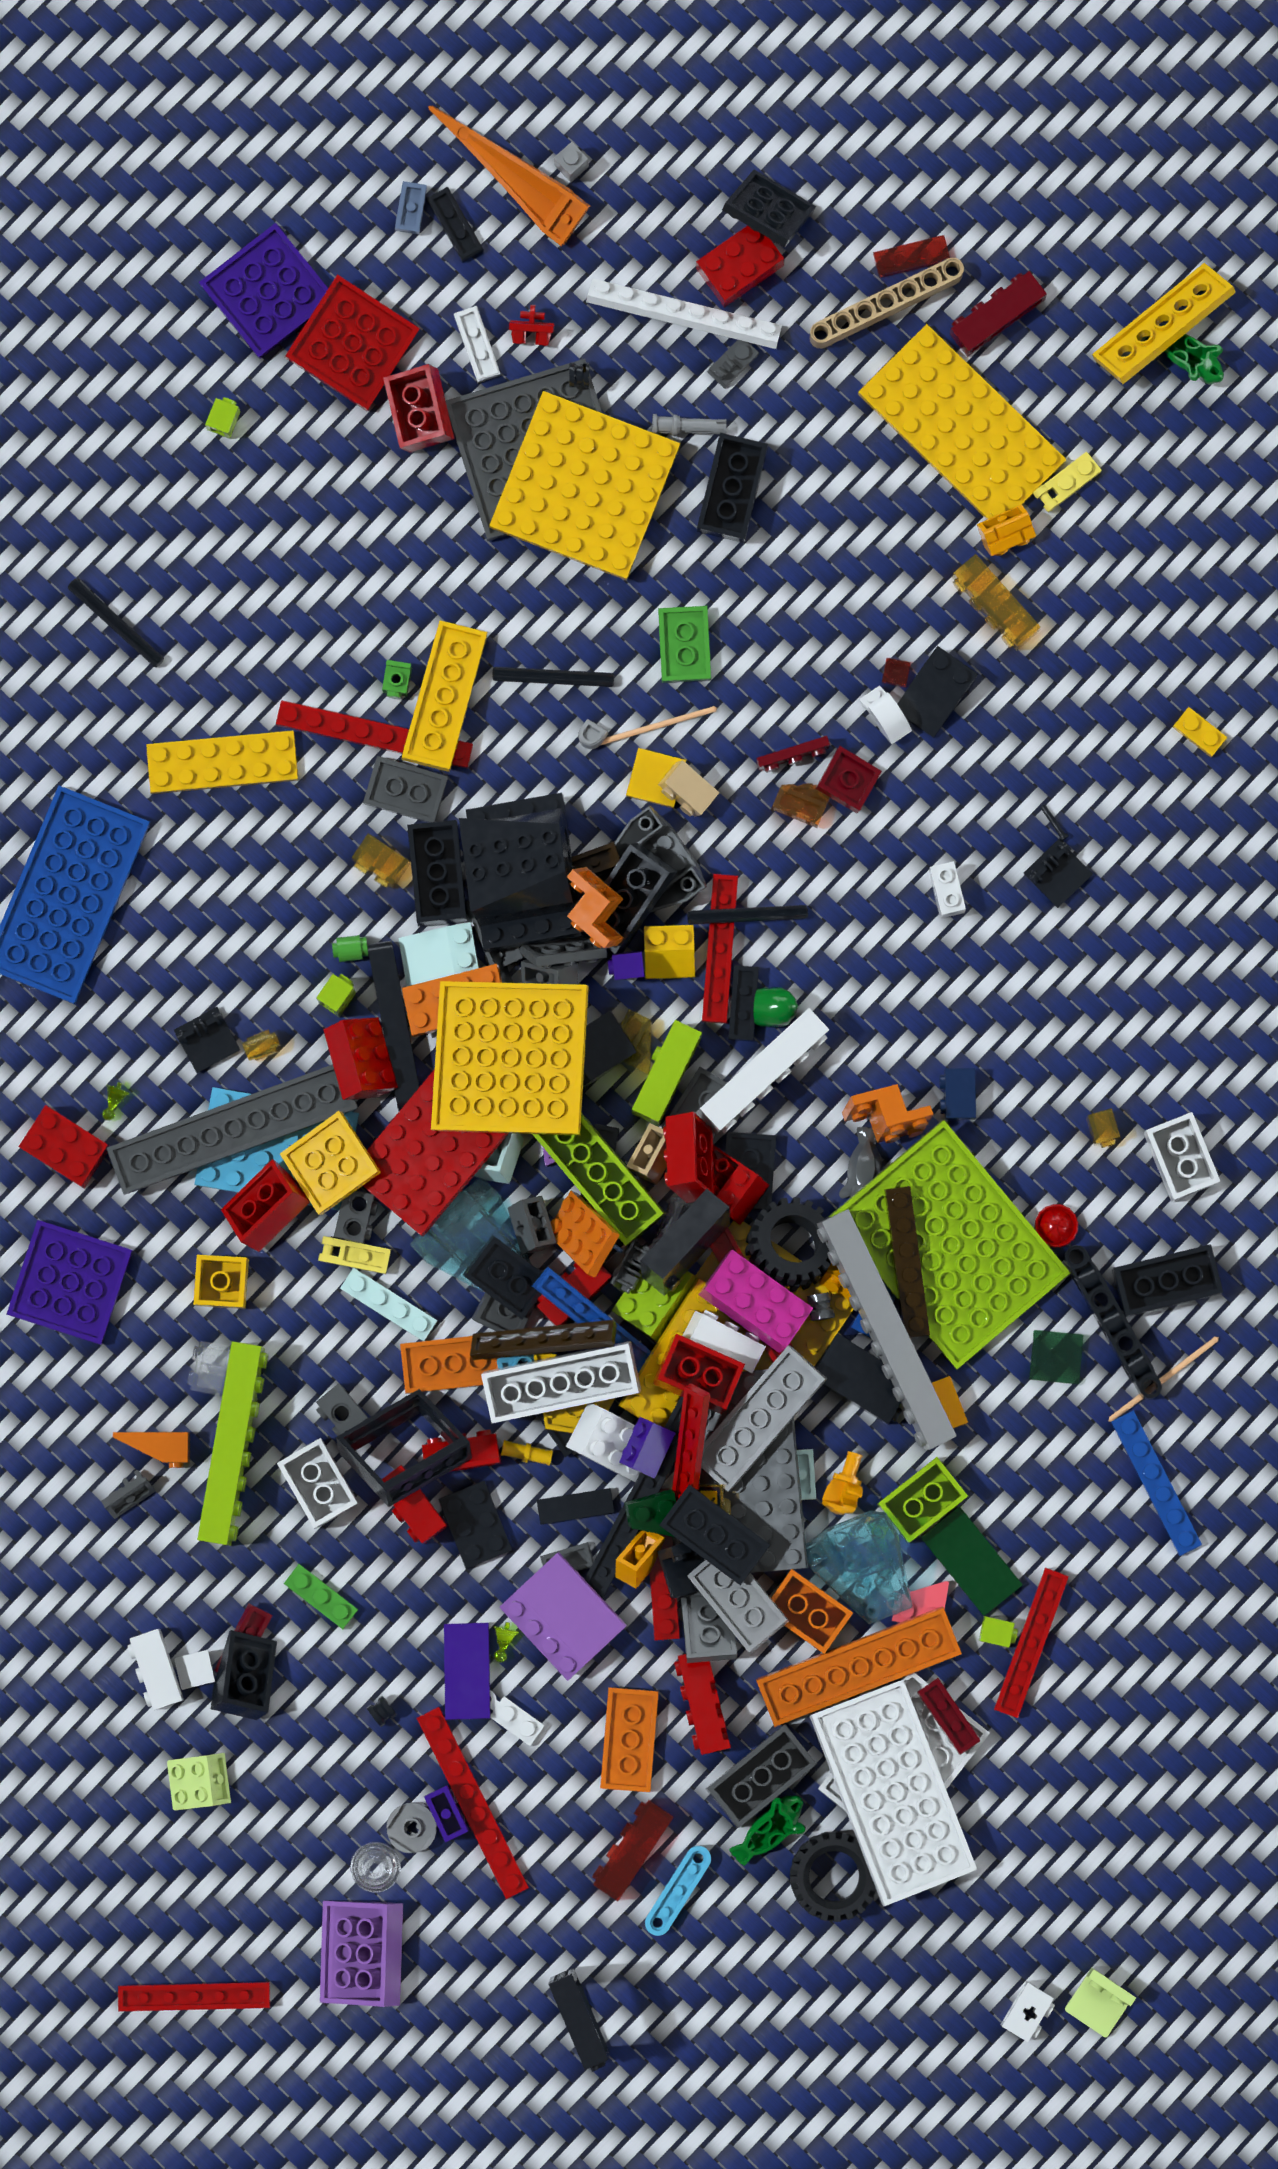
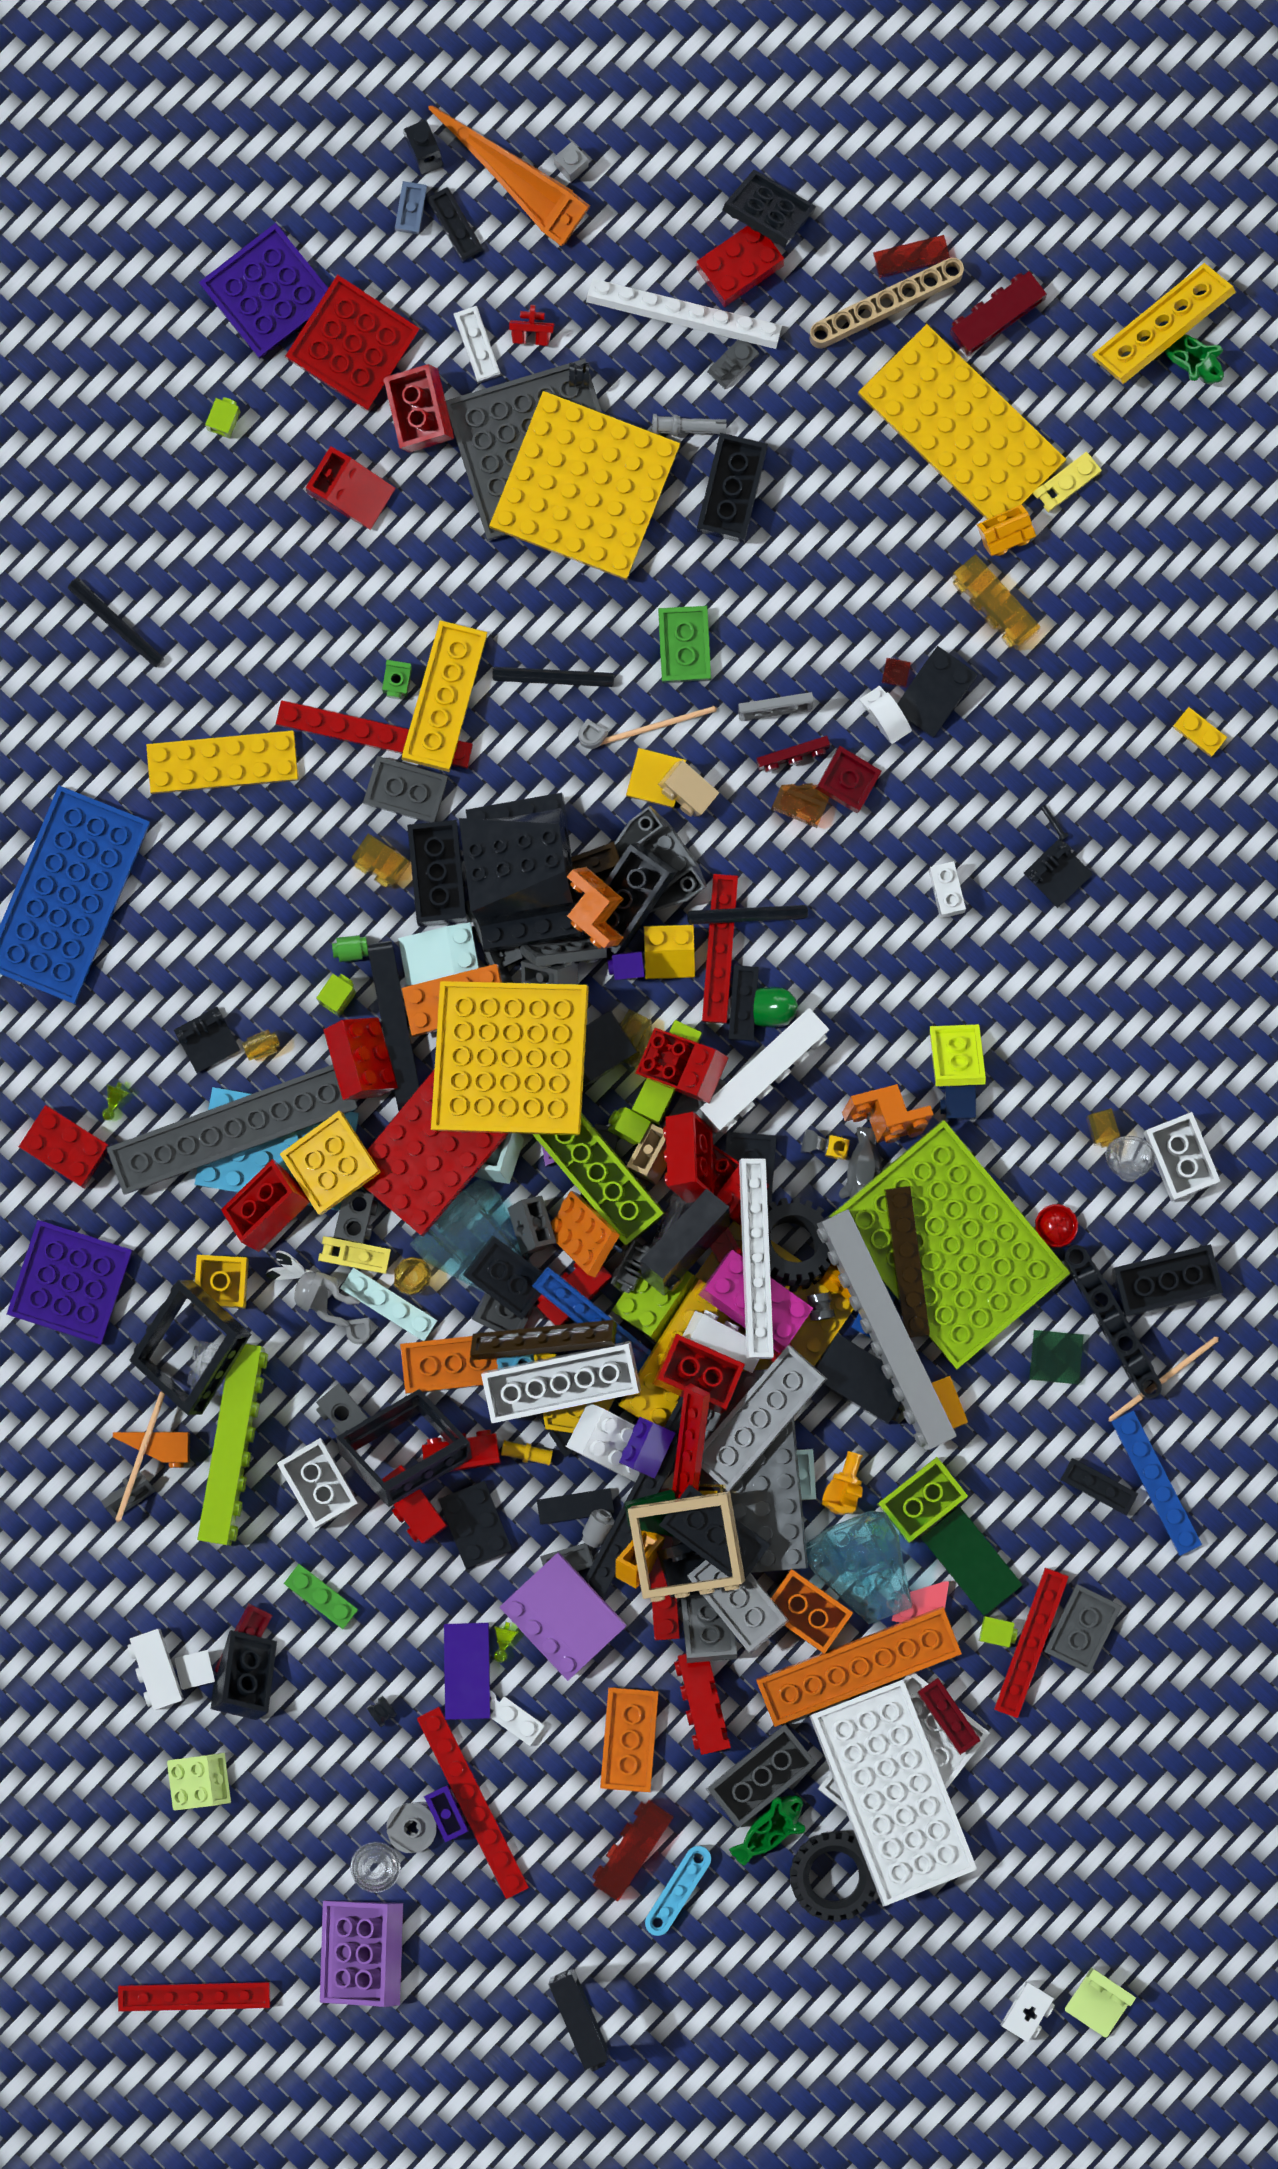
(140, 1457): none -> light nougat axle
(218, 1366): none -> black window
(311, 1288): none -> light grey hair
(349, 488): none -> red slope
(358, 1330): none -> light grey tile
(412, 1276): none -> clear yellow hair
(423, 145): none -> black torso
(597, 1528): none -> light grey brick
(628, 1125): none -> lime brick
(682, 1065): none -> red slope
(685, 1504): none -> tan window
(756, 1259): none -> white plate
(775, 706): none -> light grey tile
(833, 1146): none -> leg
(957, 1055): none -> neon yellow plate
(1082, 1629): none -> dark grey plate
(1099, 1486): none -> black plate
(1130, 1157): none -> clear piece

